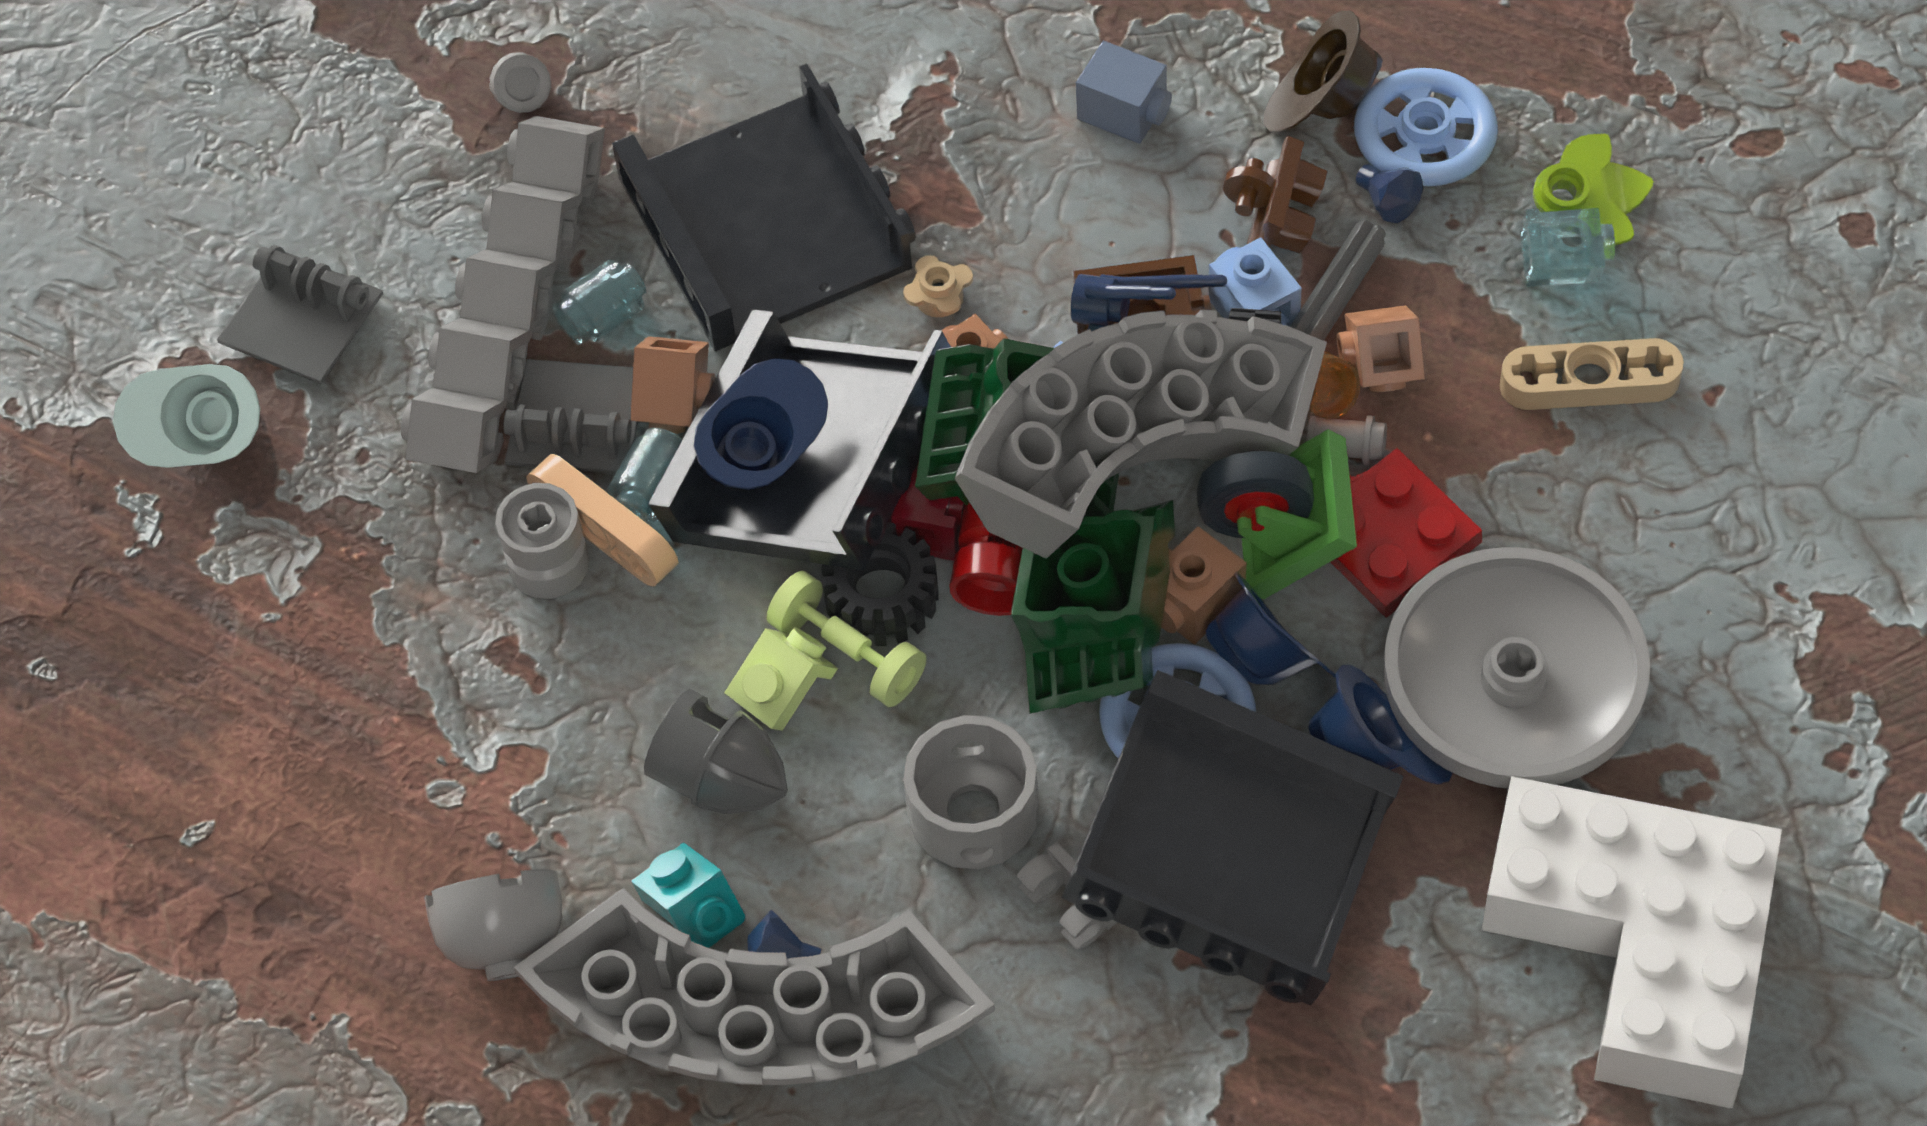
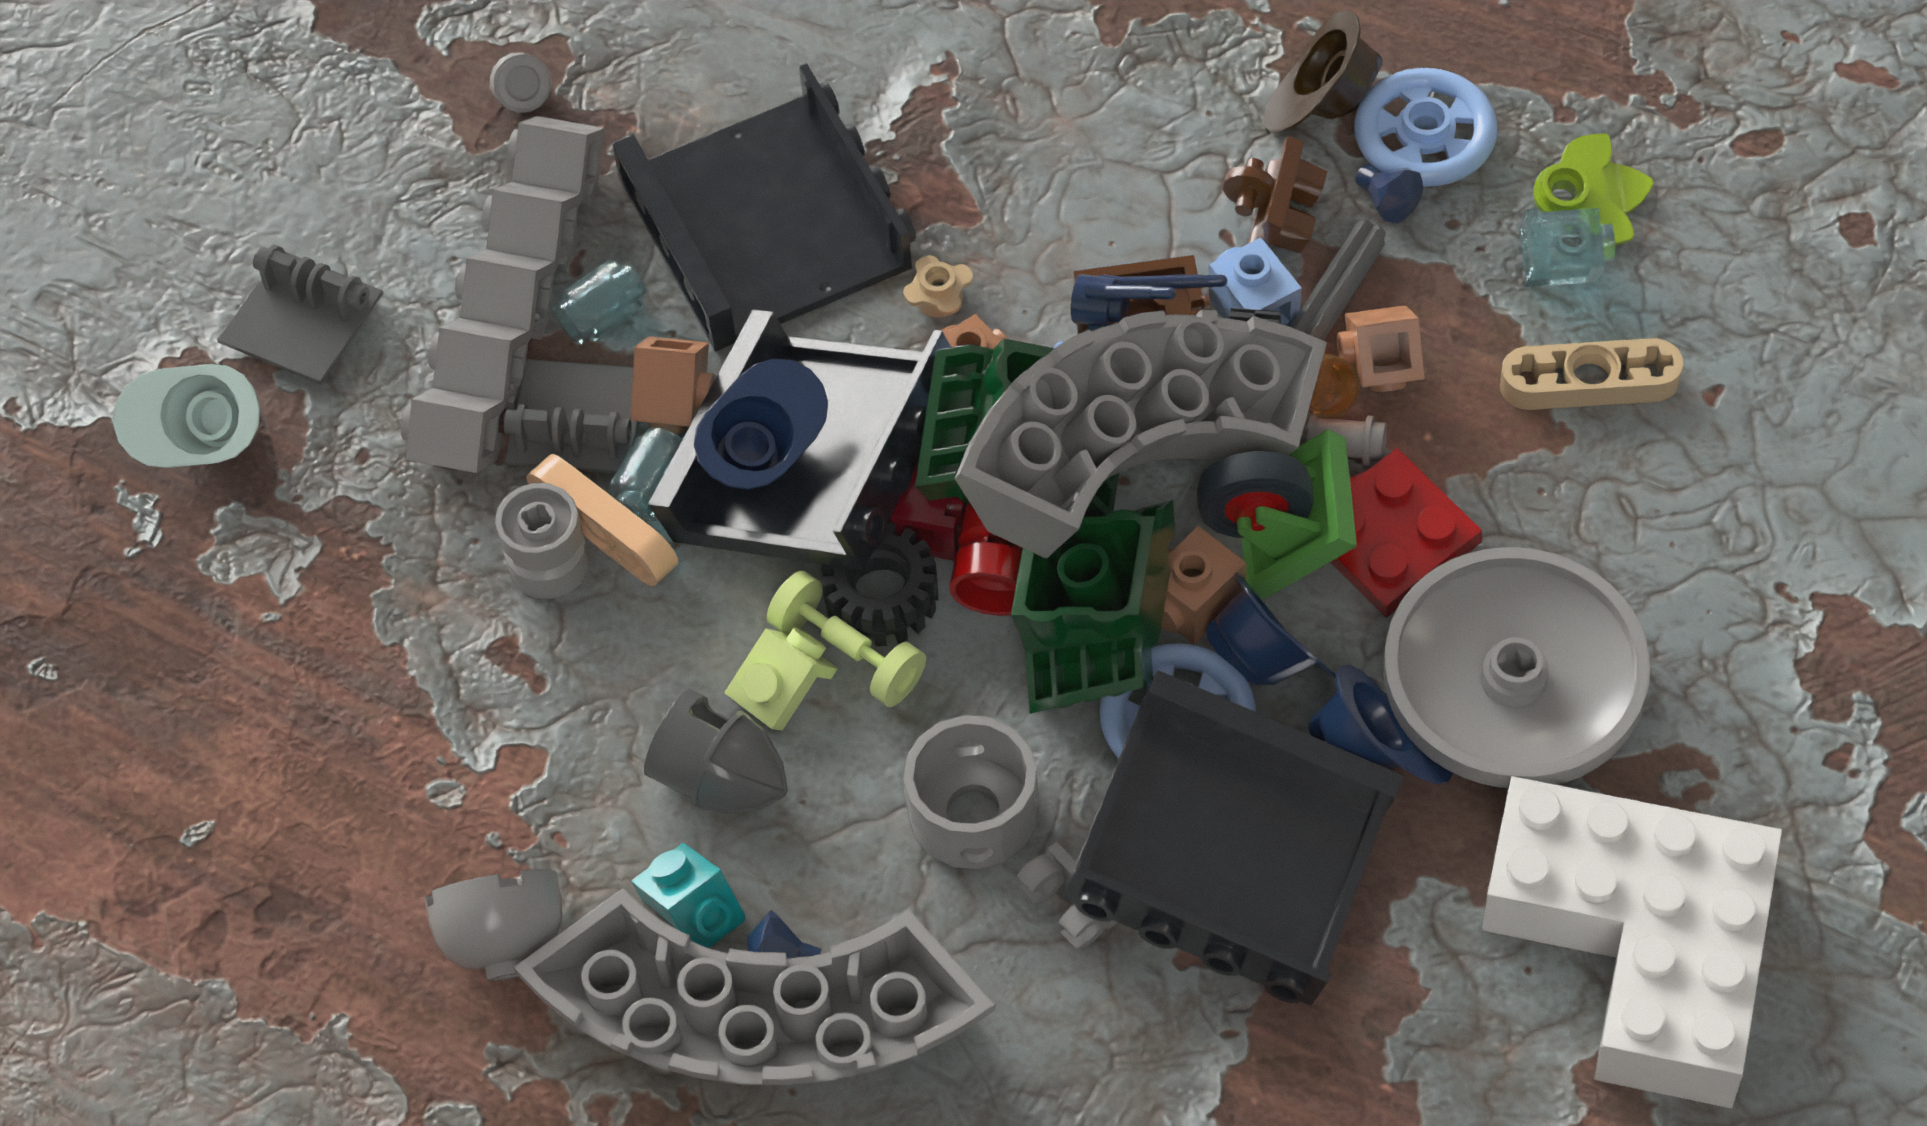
(1122, 92): sand blue brick -> none

